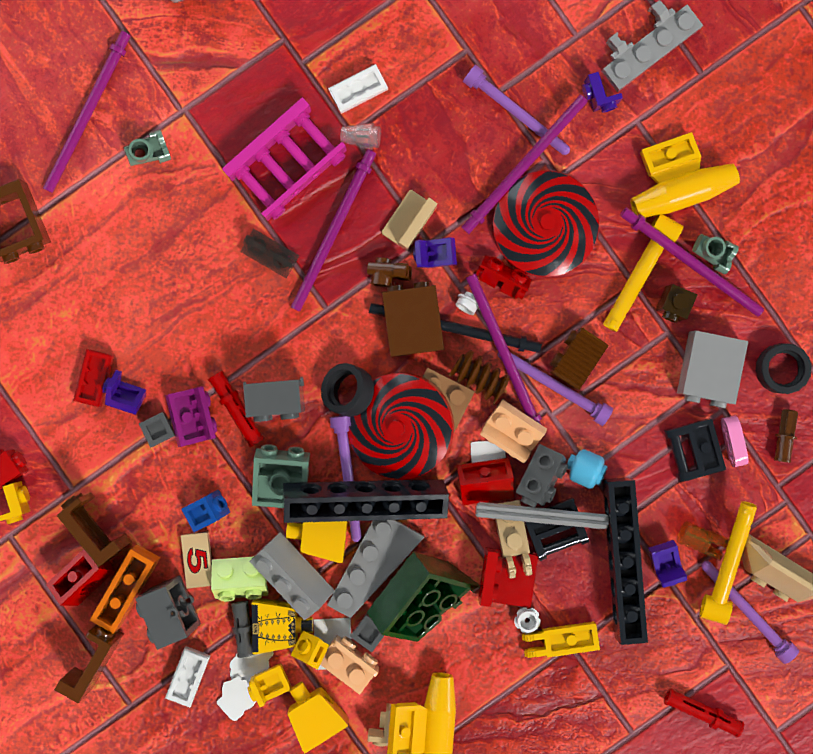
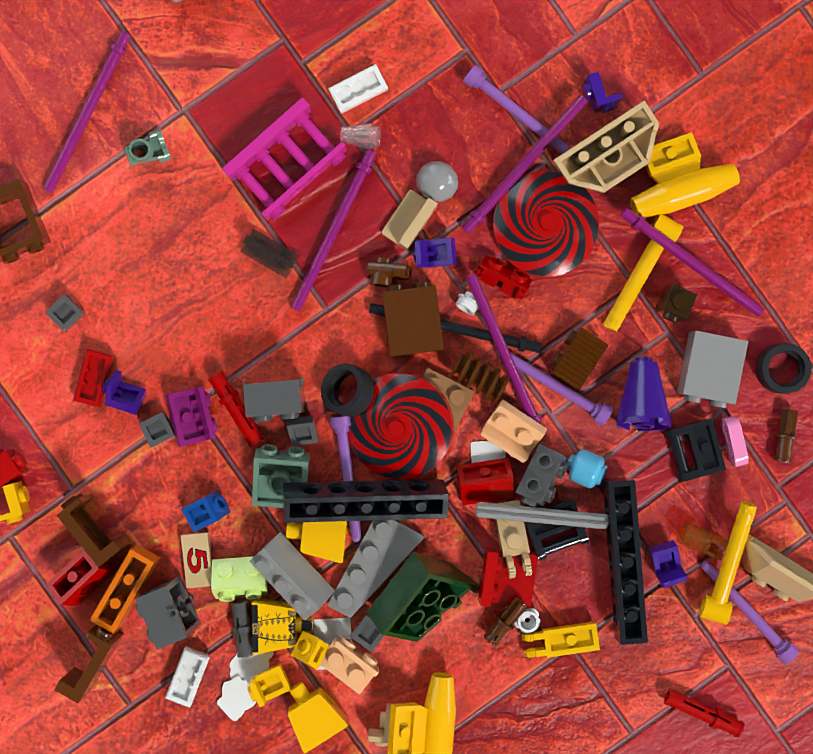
(65, 312): none -> dark grey plate
(302, 430): none -> dark grey plate
(437, 181): none -> light grey hair
(505, 621): none -> reddish brown axle
(612, 151): none -> tan wedge
(633, 60): light grey hinge -> none
(643, 398): none -> dark purple cone
(716, 252): sand green plate -> none

